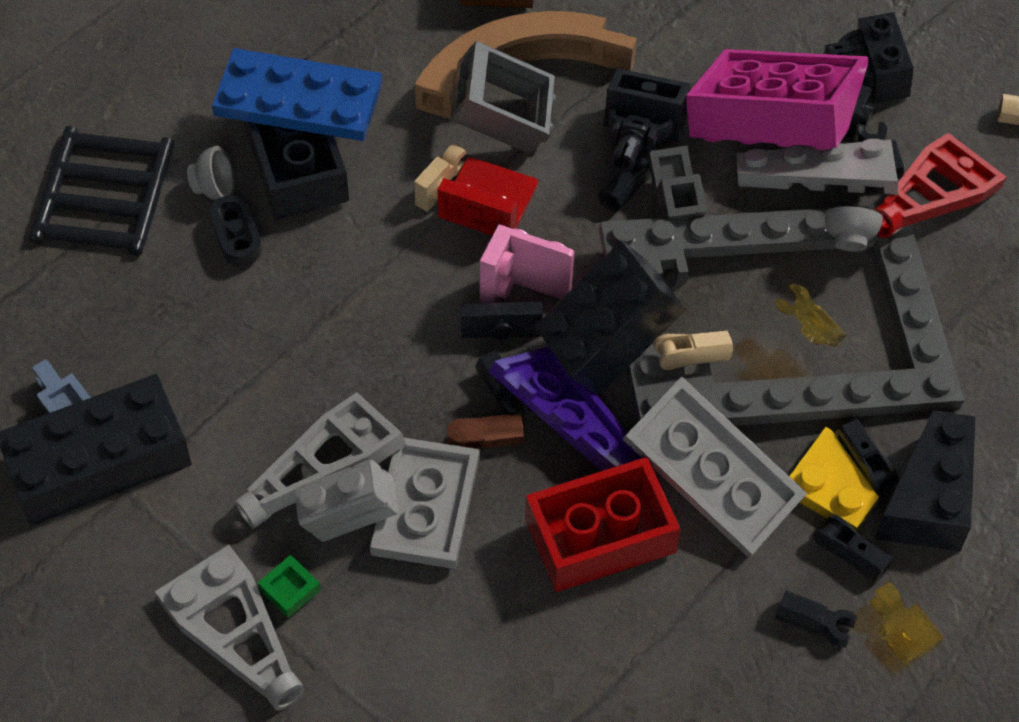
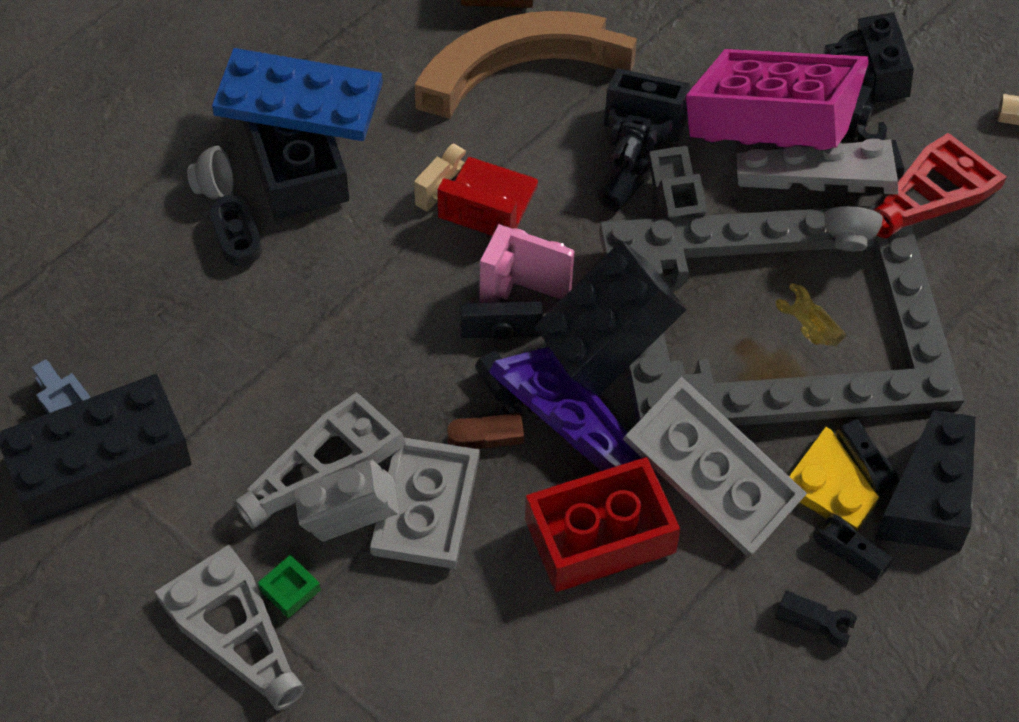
(143, 210): black bar -> none
(495, 67): dark grey window -> none
(691, 349): tan bar -> none
(906, 631): clear yellow plate -> none

